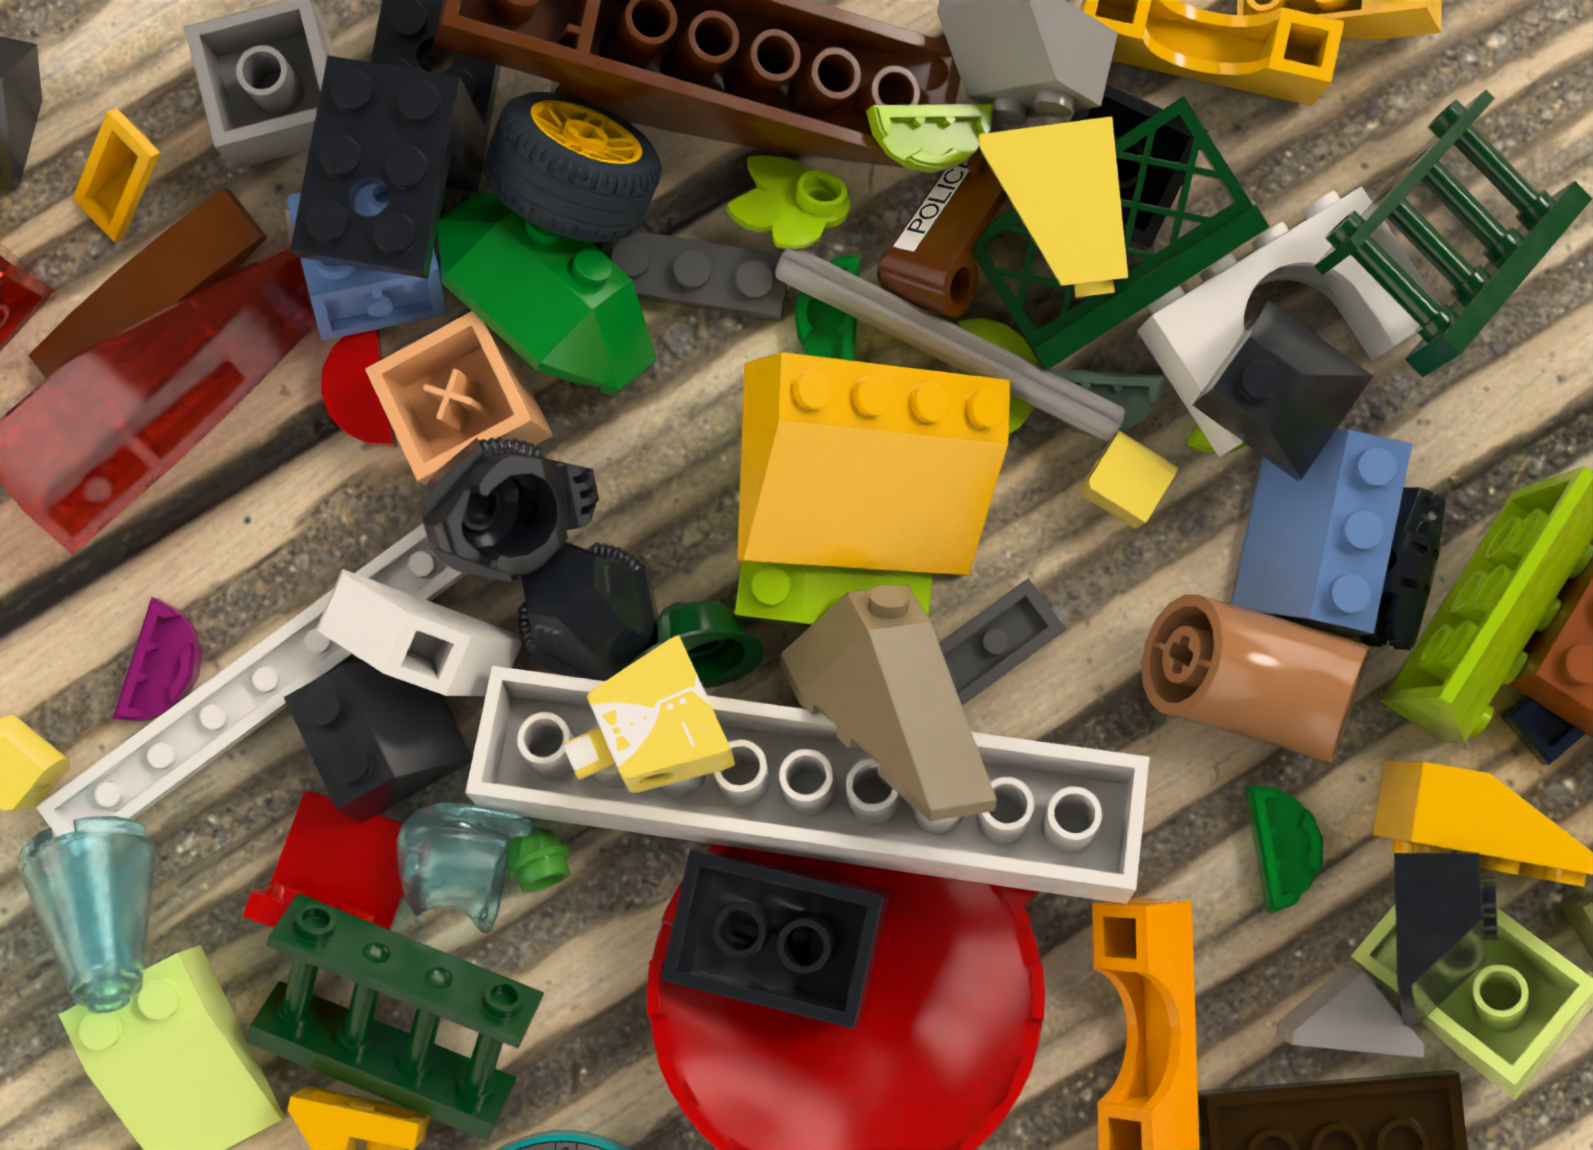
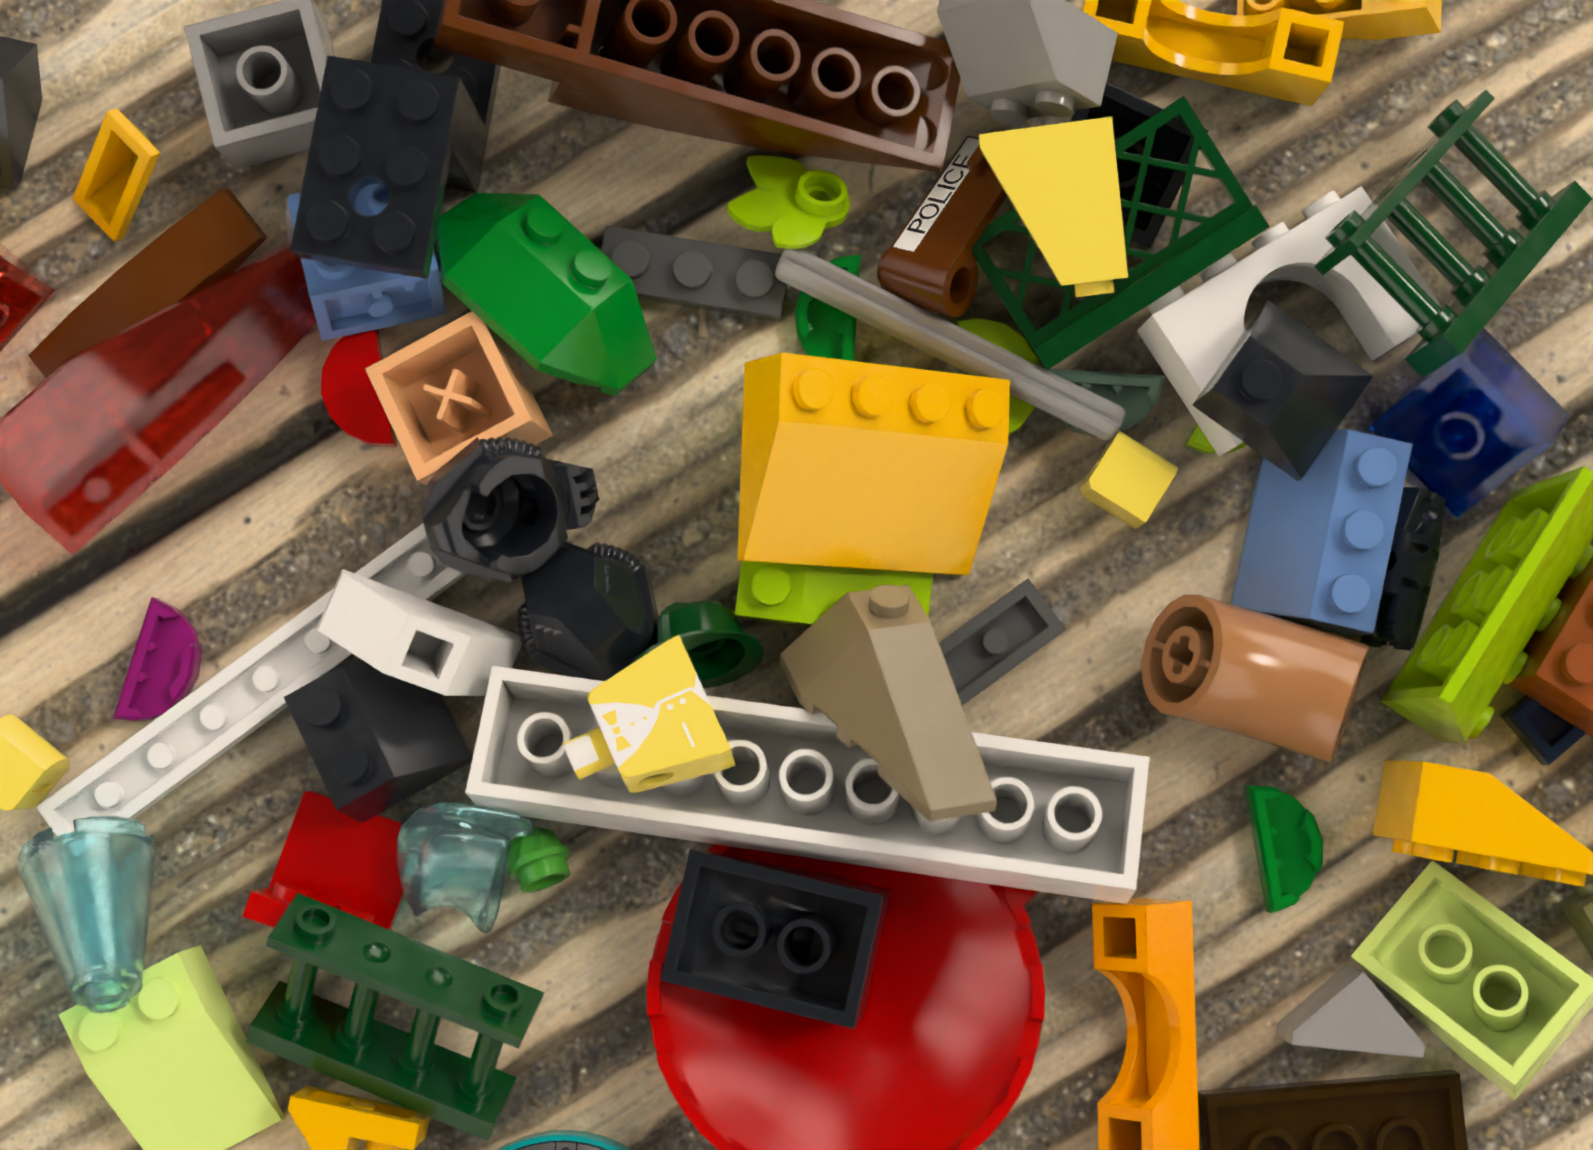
(572, 167): black wheel -> none
(929, 135): lime tile -> none
(1440, 926): black slope -> none
(1473, 423): none -> clear blue slope

